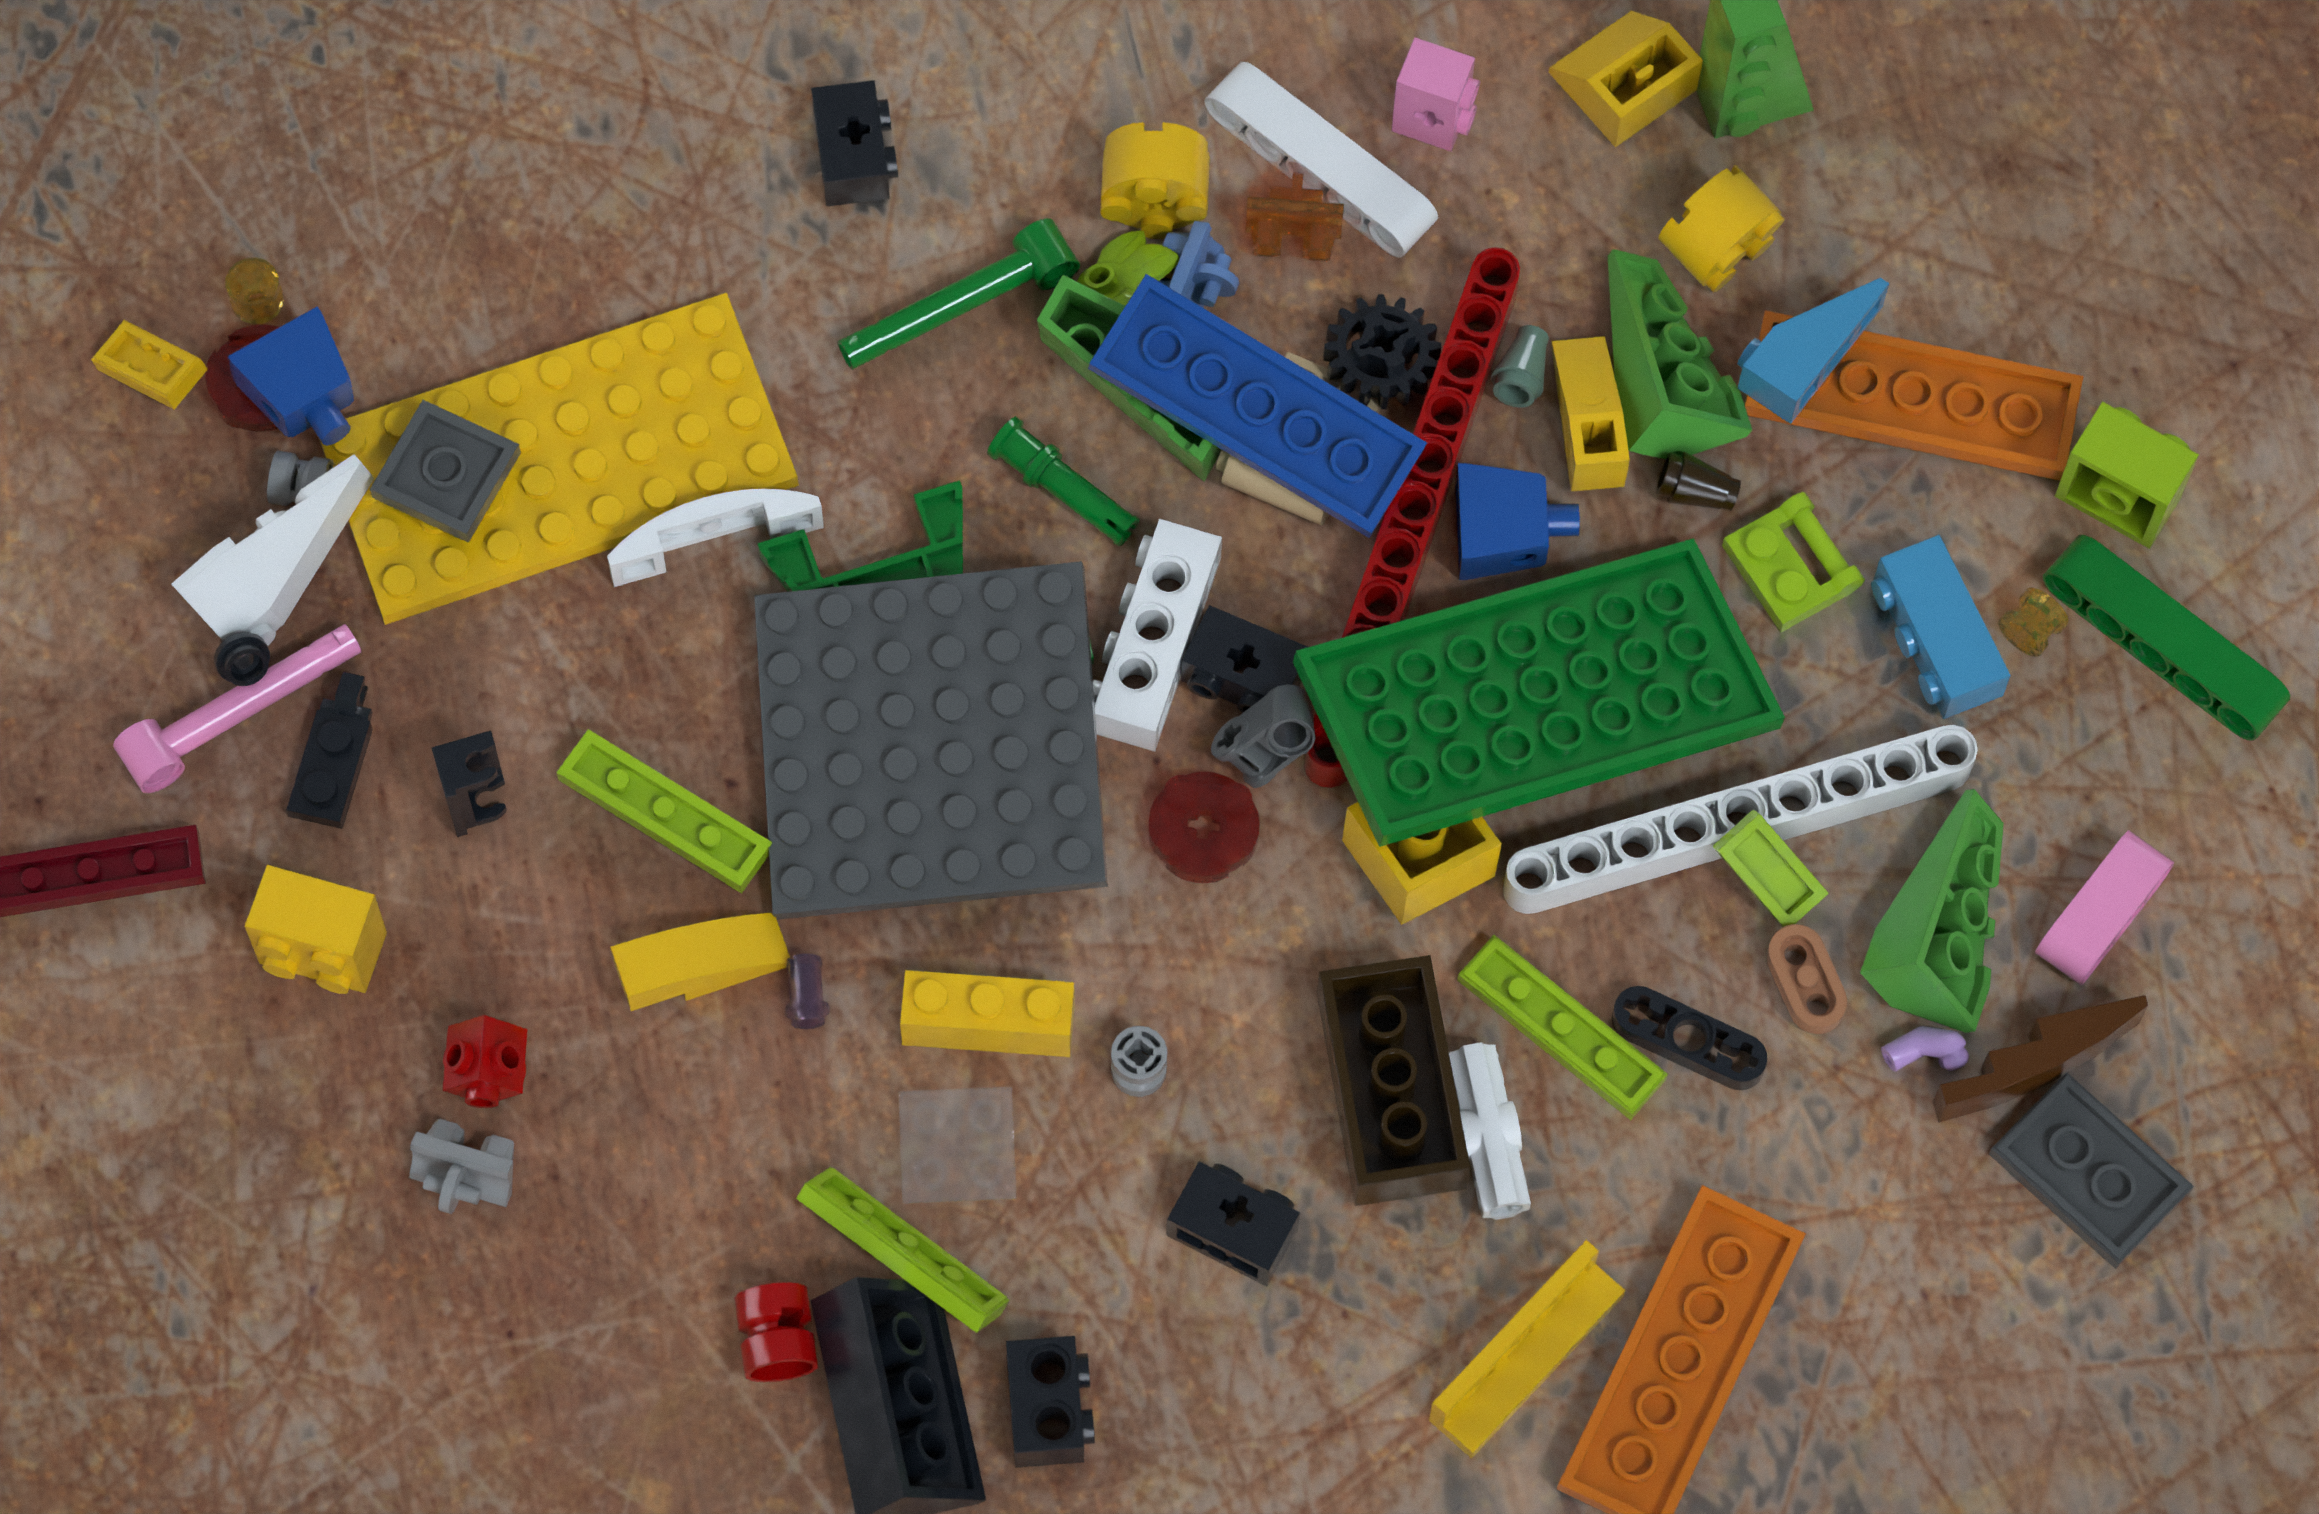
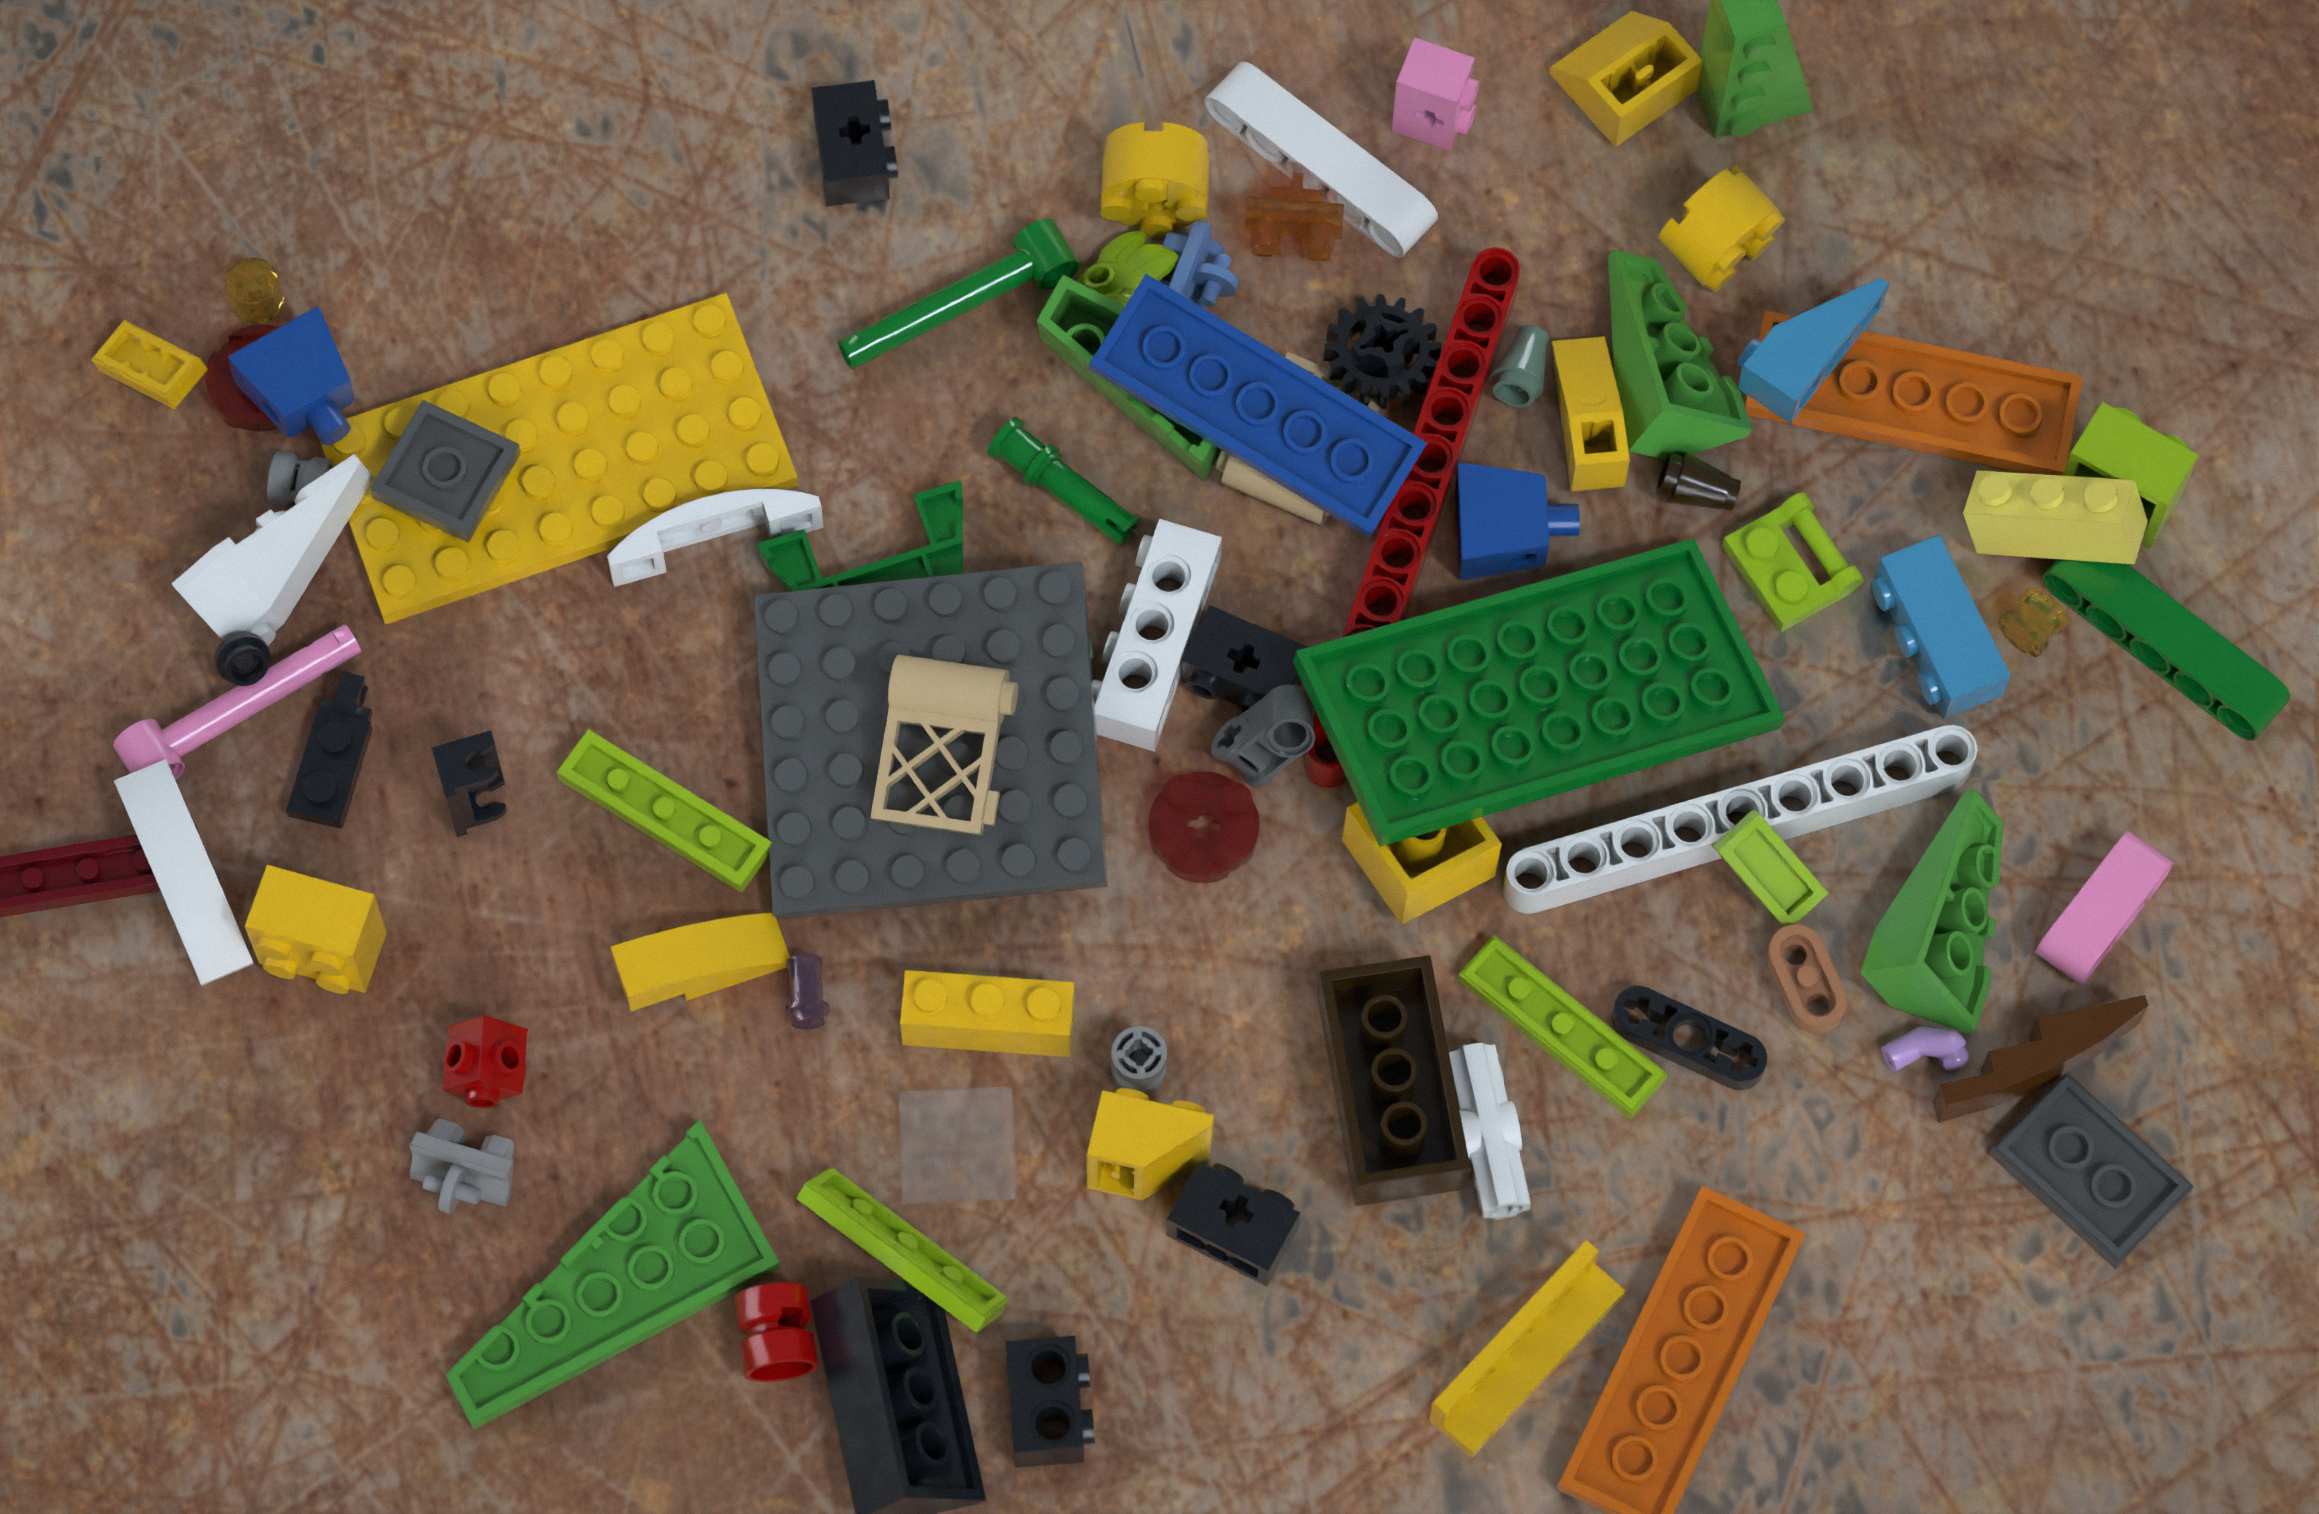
(183, 872): none -> white slope
(637, 1271): none -> bright green wing
(952, 699): none -> tan piece
(1145, 1143): none -> yellow slope
(2055, 517): none -> light yellow brick

